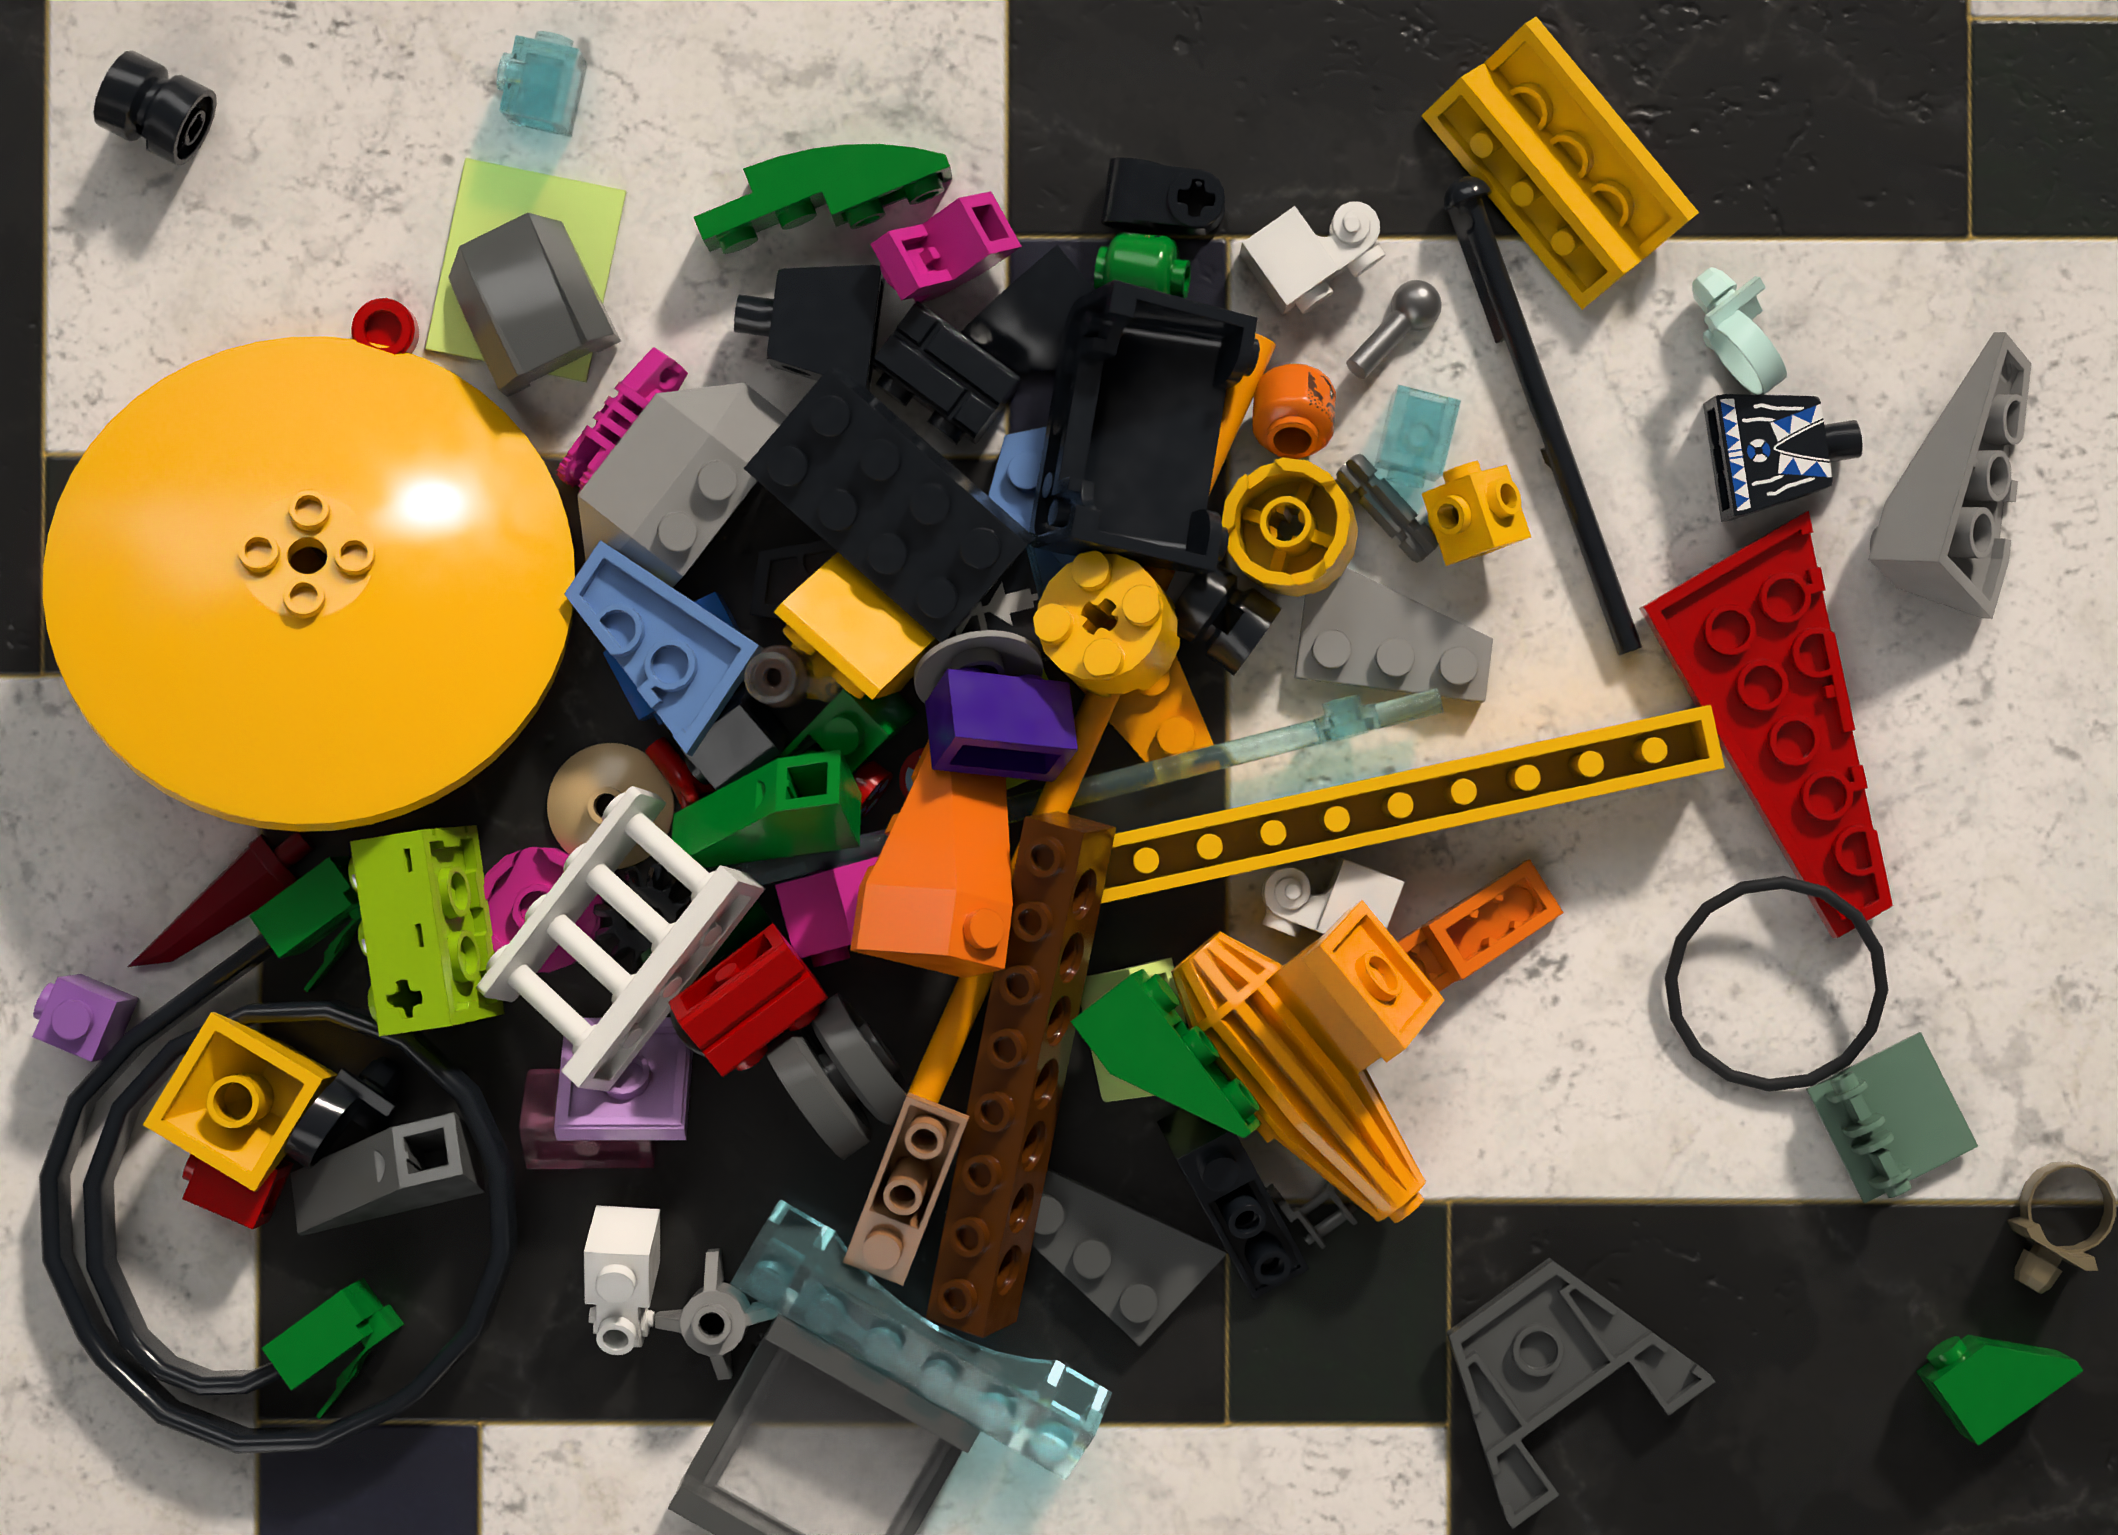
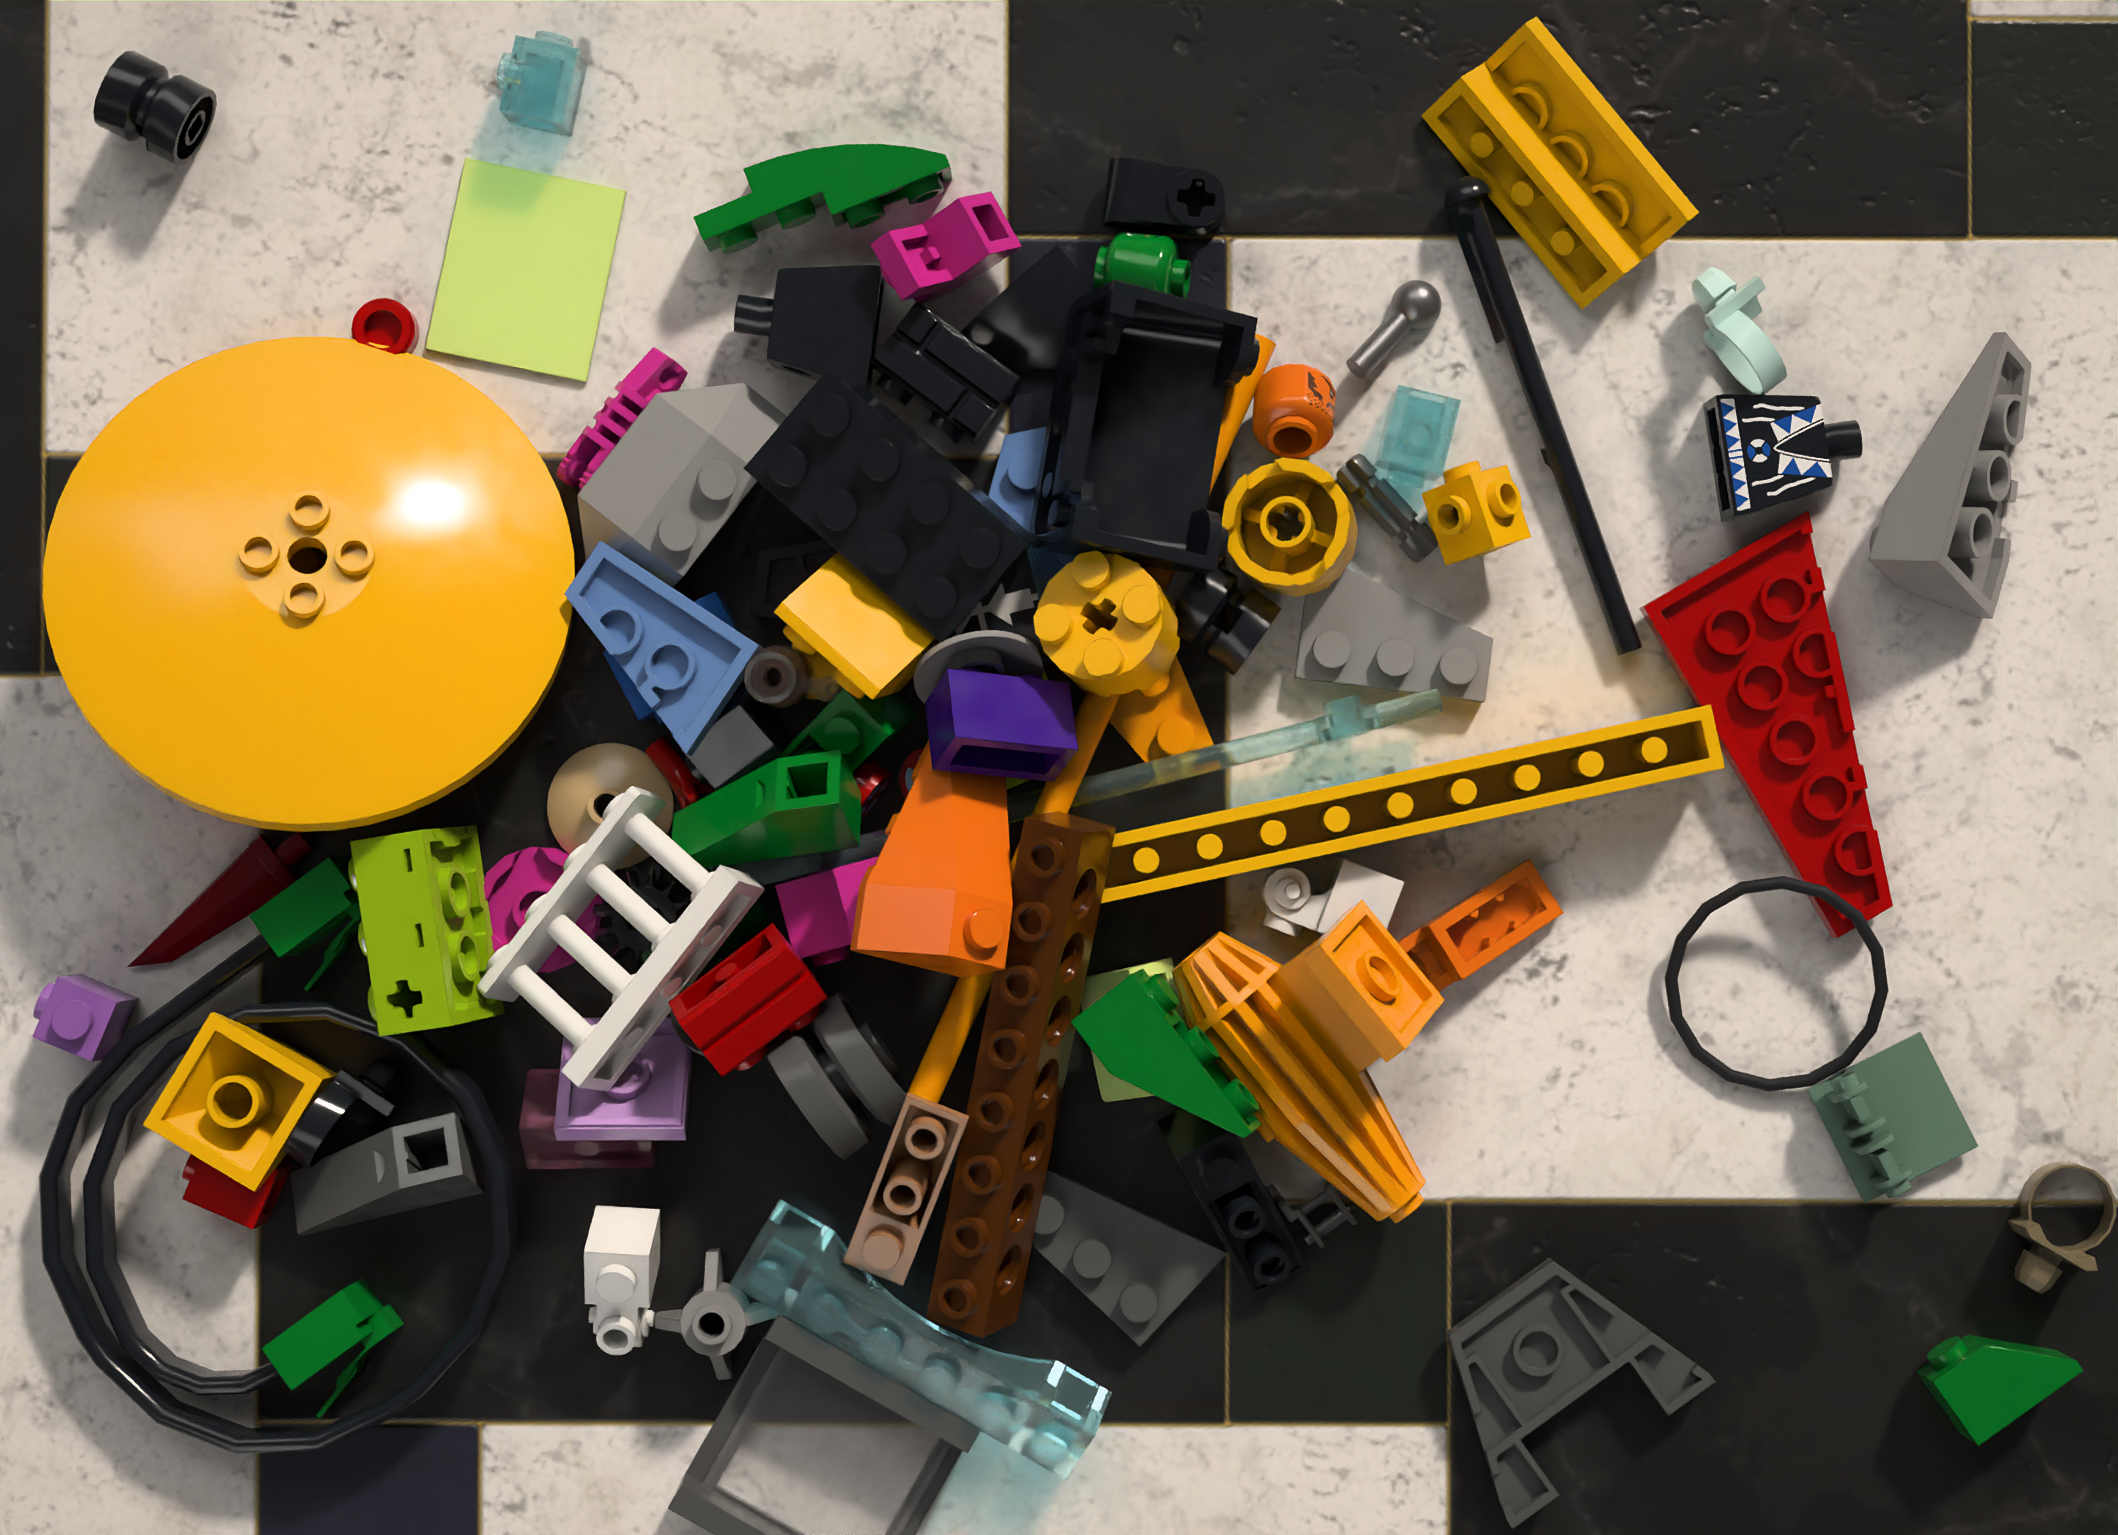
(529, 301): dark grey slope -> none
(1298, 264): white brick -> none

